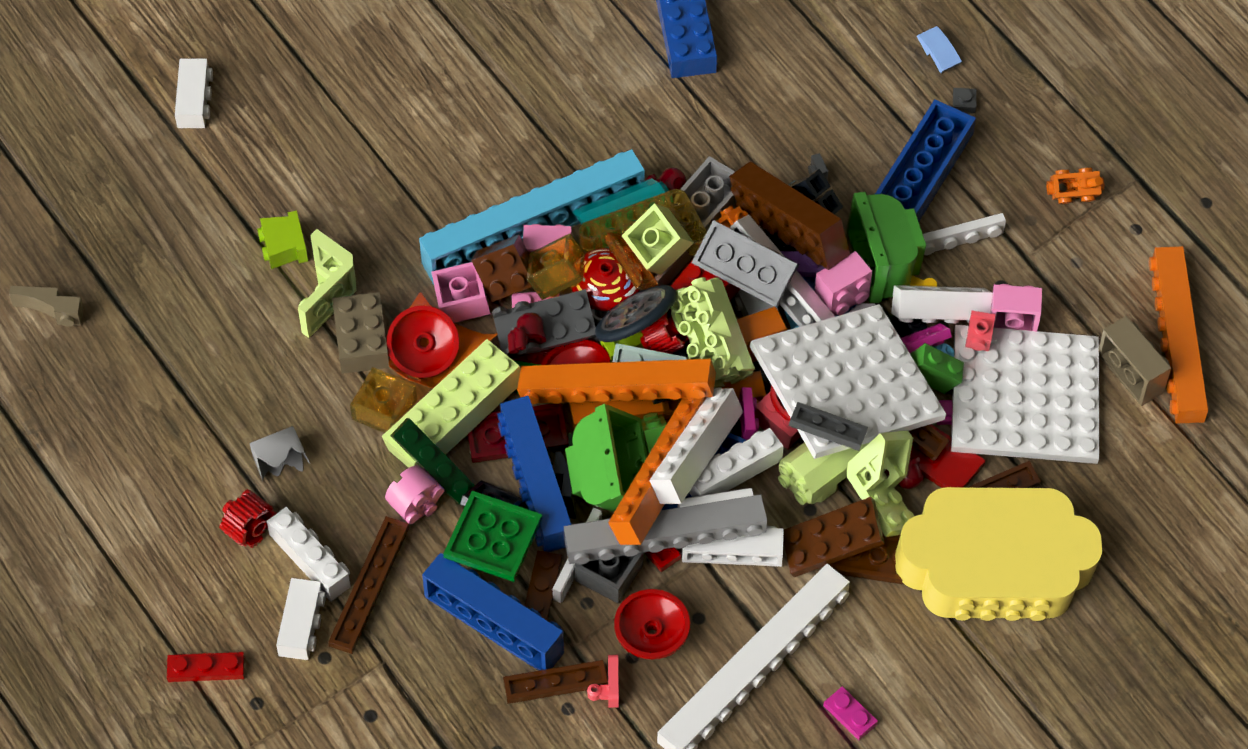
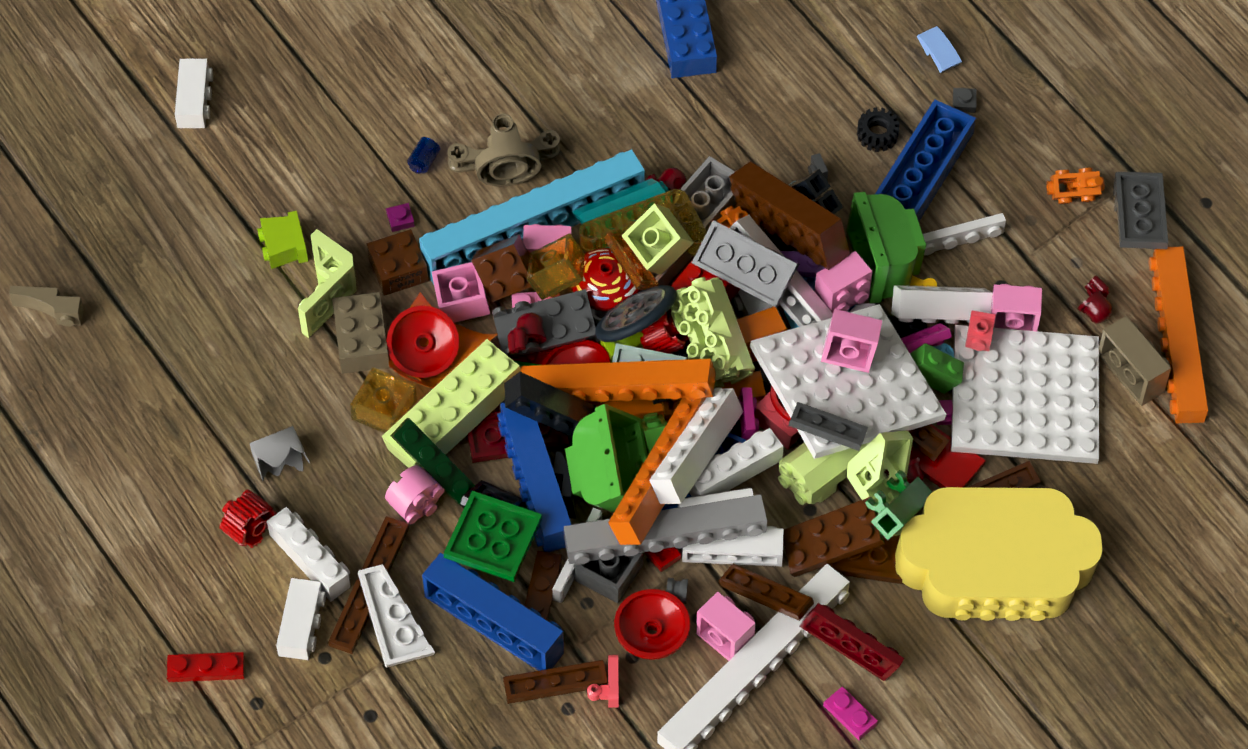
(394, 626): none -> white wing
(397, 262): none -> reddish brown brick
(400, 217): none -> magenta plate
(423, 155): none -> clear blue brick
(507, 158): none -> dark tan piece
(545, 403): none -> black brick
(678, 588): none -> dark grey wheel
(724, 625): none -> bright pink brick
(766, 592): none -> reddish brown tile
(851, 340): none -> bright pink brick
(851, 642): none -> dark red plate
(878, 118): none -> black tyre
(902, 508): none -> green brick
(1097, 306): none -> dark red piece
(1140, 210): none -> dark grey hinge

